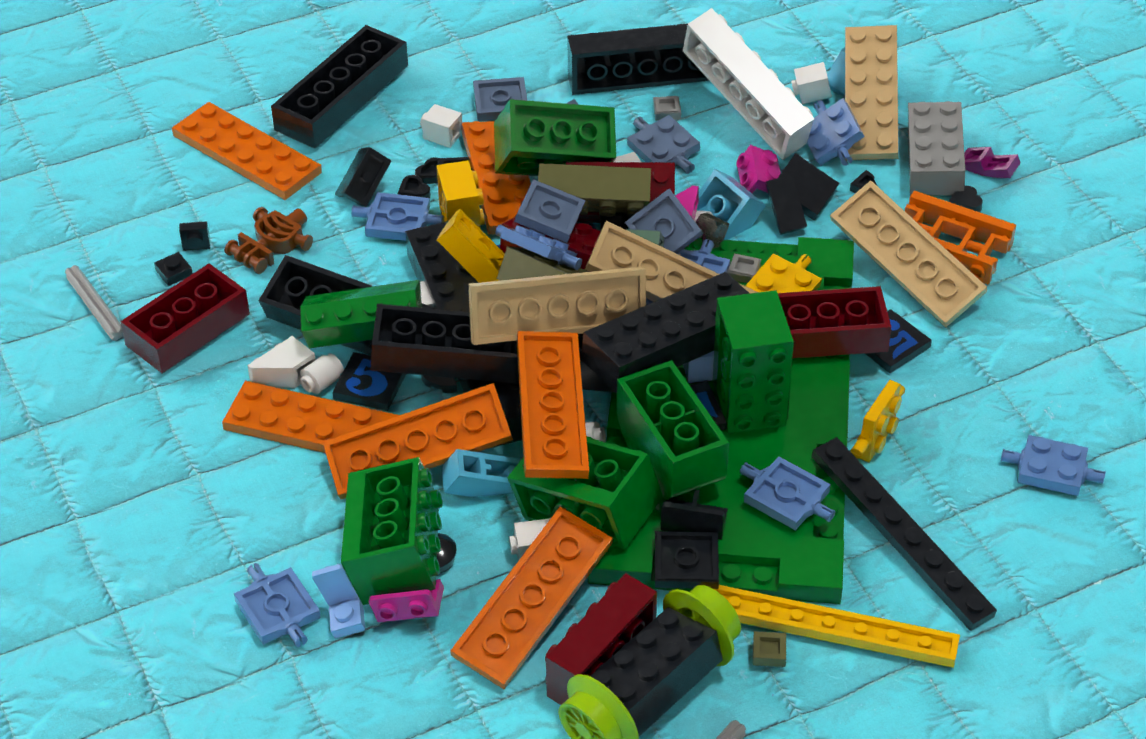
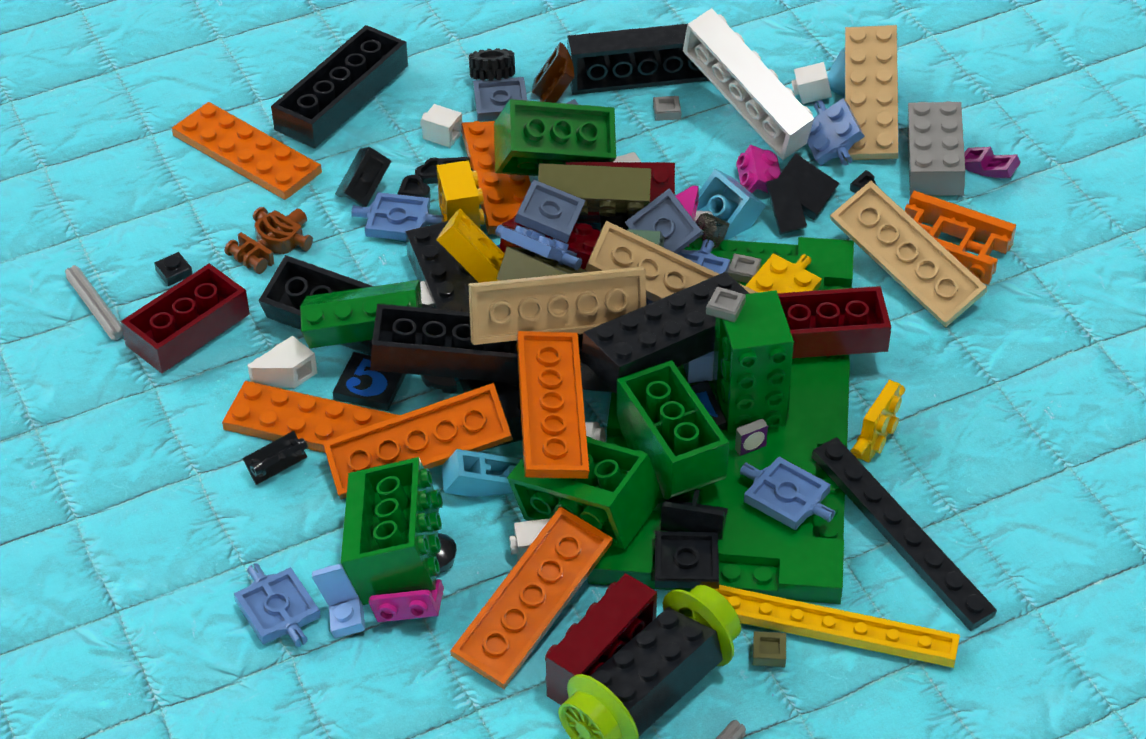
(194, 236): black plate -> none
(275, 457): none -> black hinge
(321, 373): white brick -> none
(492, 64): none -> black tyre
(554, 75): none -> reddish brown slope
(664, 142): sand blue plate -> none
(725, 304): none -> light grey tile
(751, 437): none -> tile
(904, 344): black tile -> none
(967, 199): black tile -> none
(1053, 465): medium blue plate -> none

